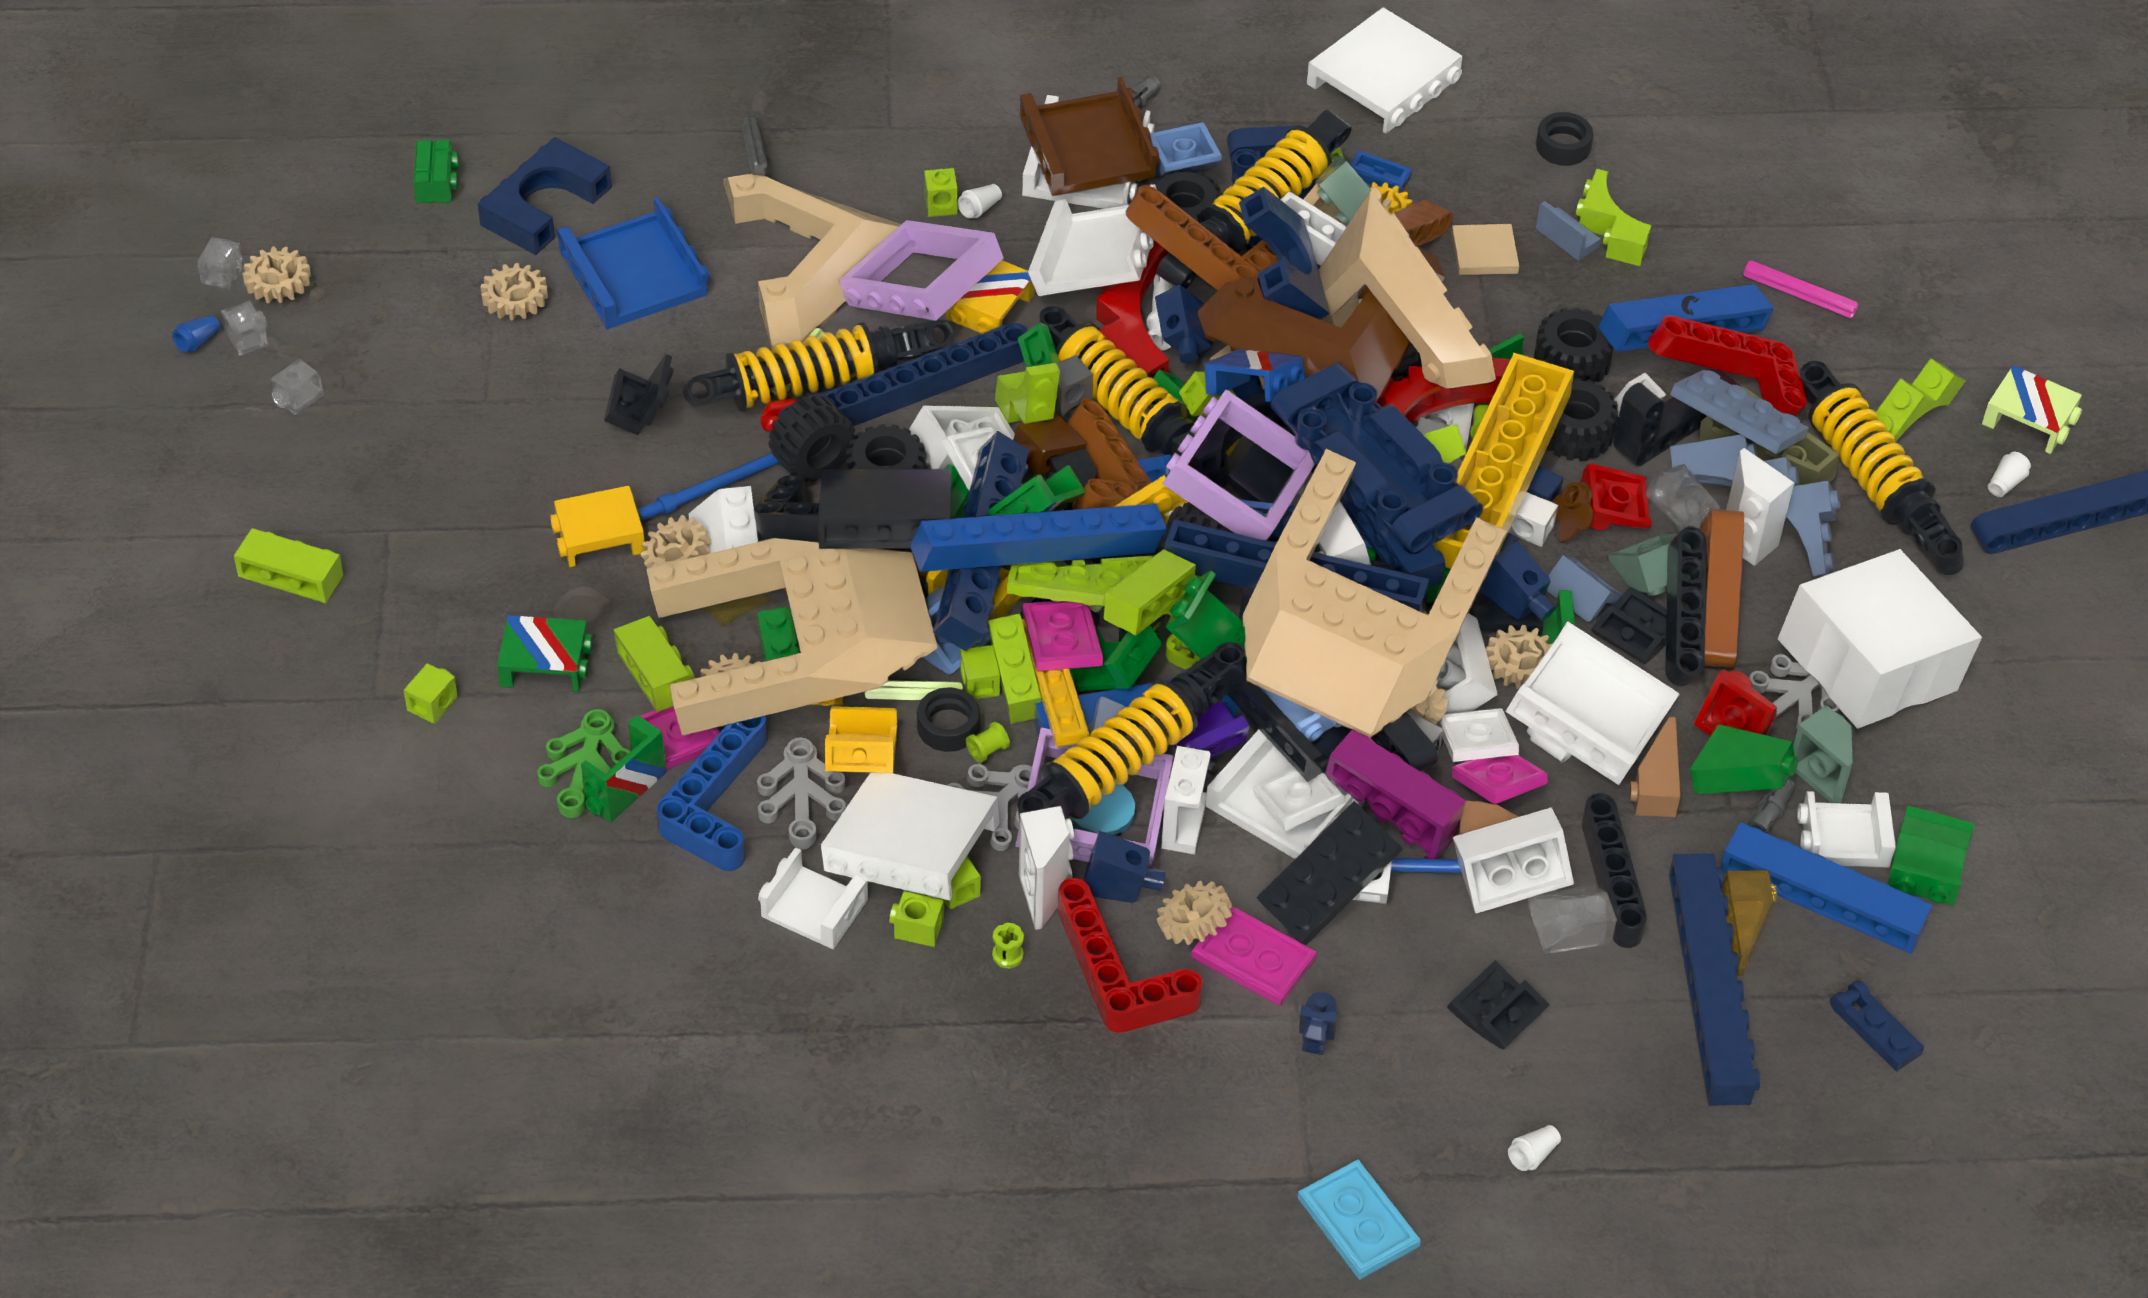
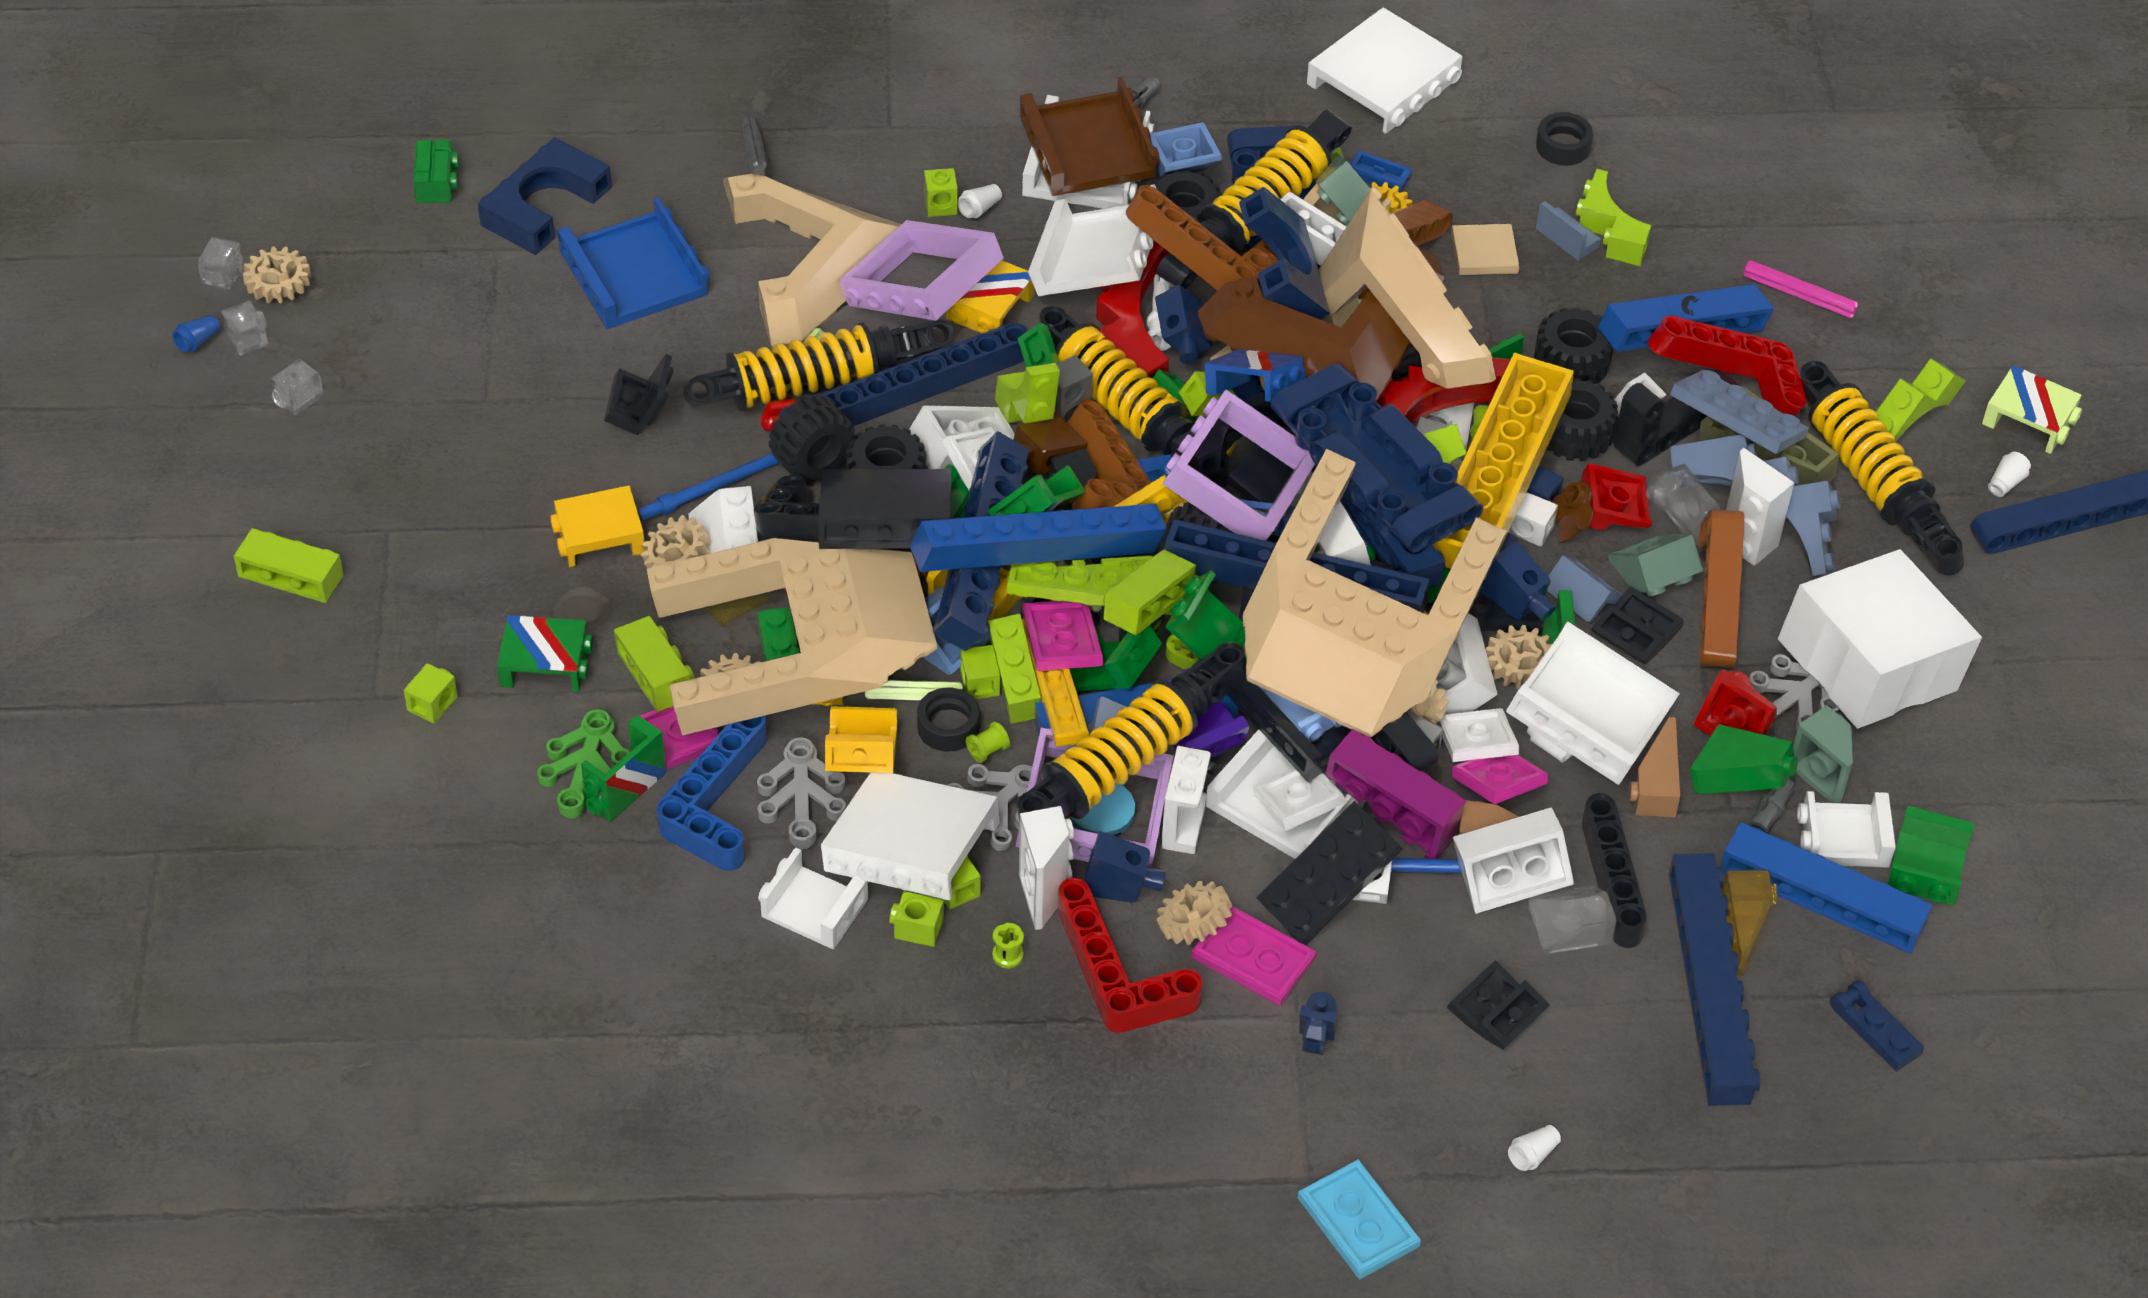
(516, 291): tan gear -> none
(1679, 618): black beam -> none

